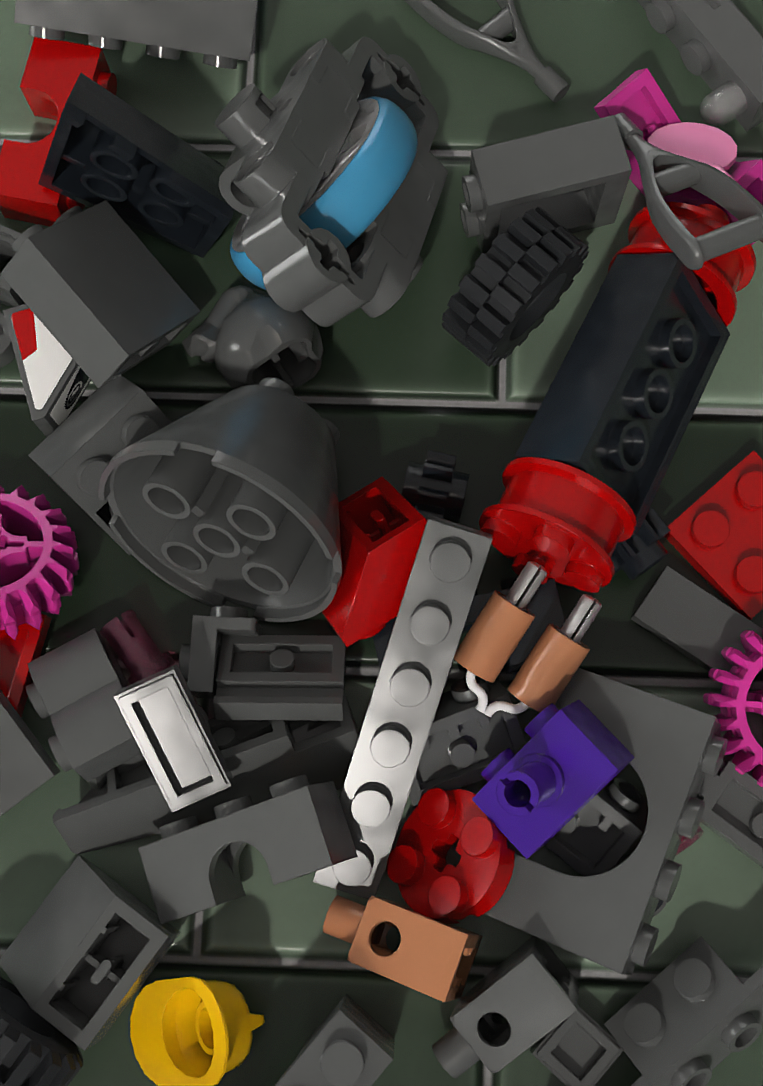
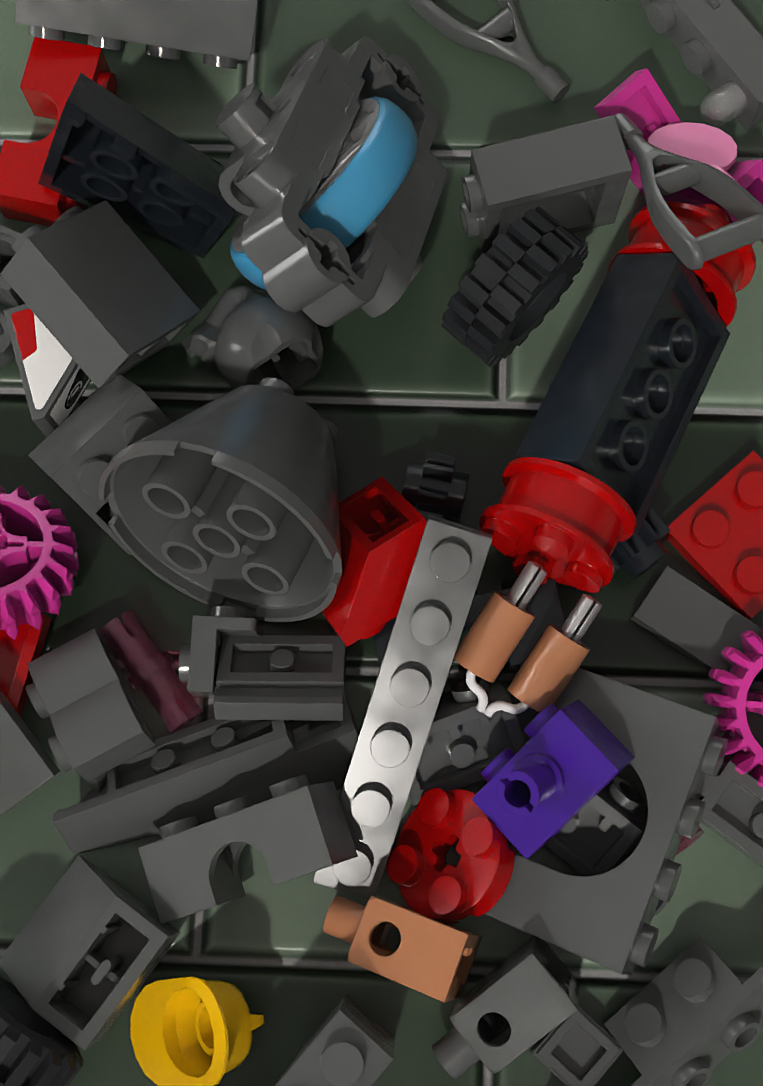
(174, 737): tile -> none

